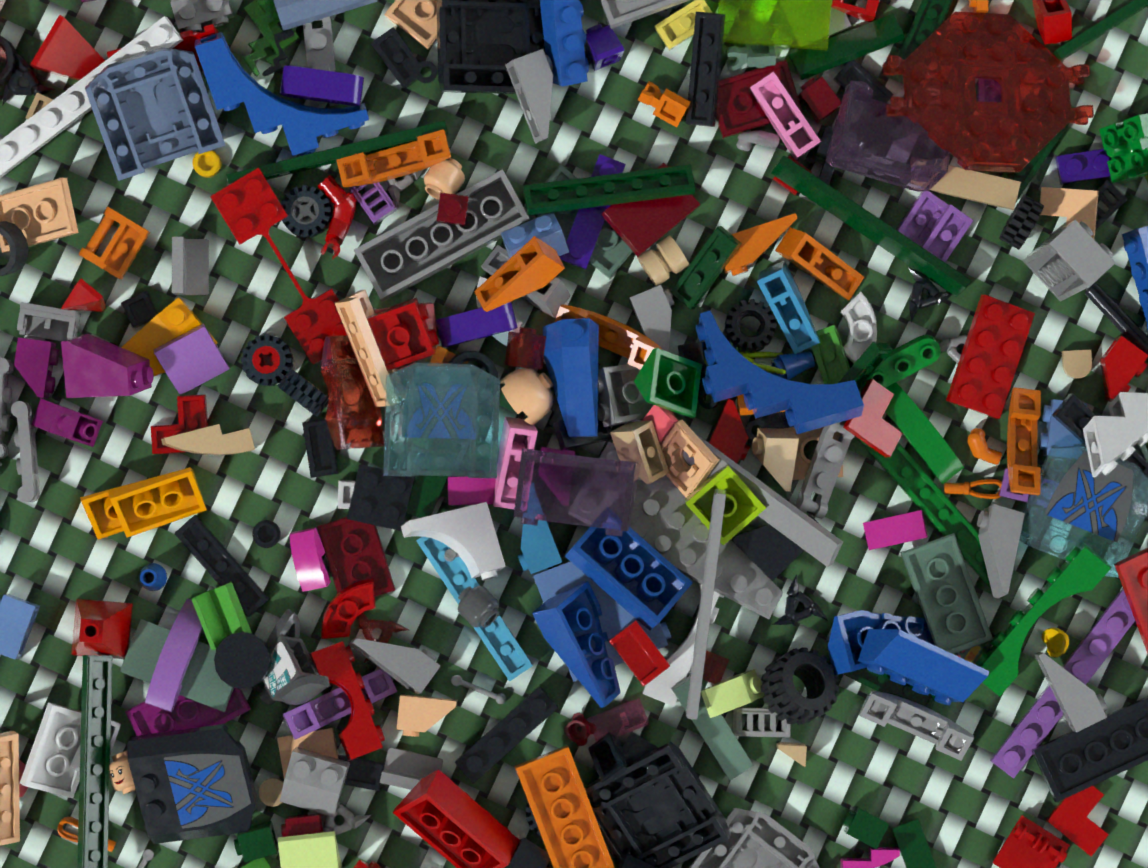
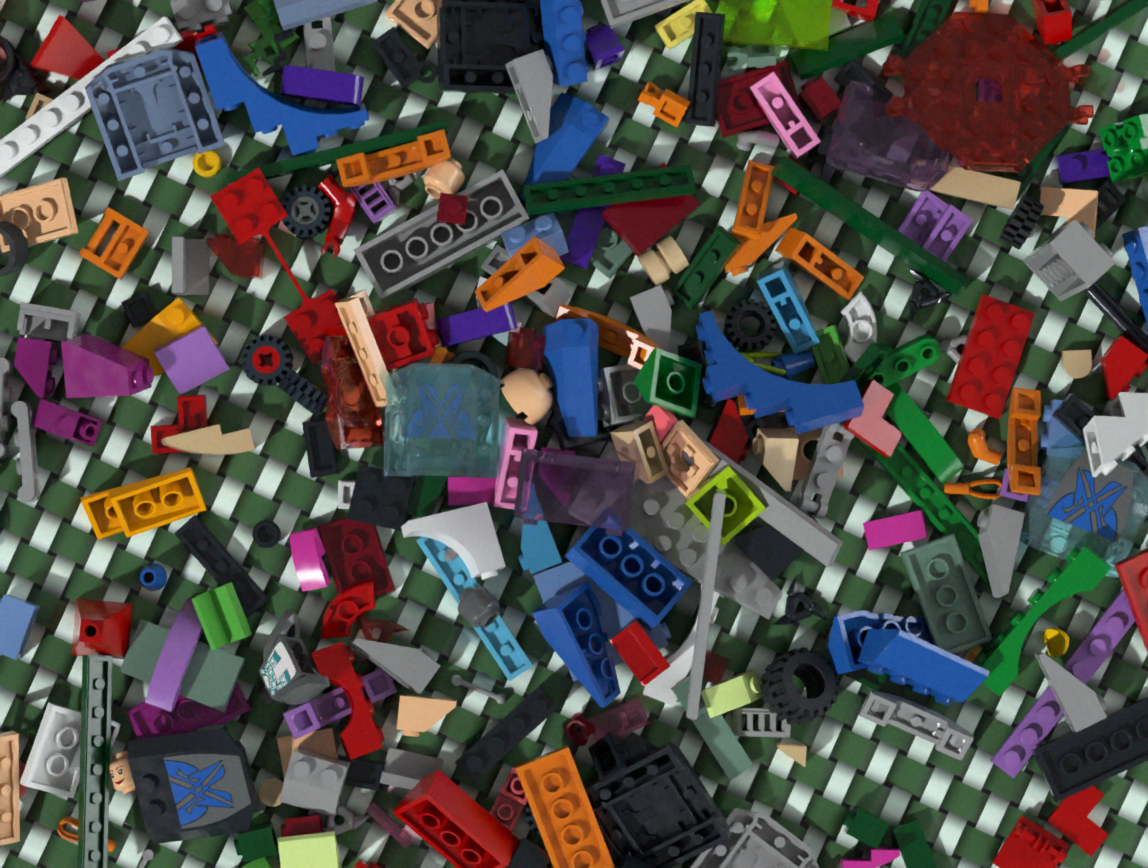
(84, 298): red slope -> none
(240, 260): none -> clear red slope
(242, 660): black tile -> none
(390, 824): none -> clear pink tile
(509, 801): none -> coral slope
(572, 133): none -> blue wedge
(753, 200): none -> orange tile

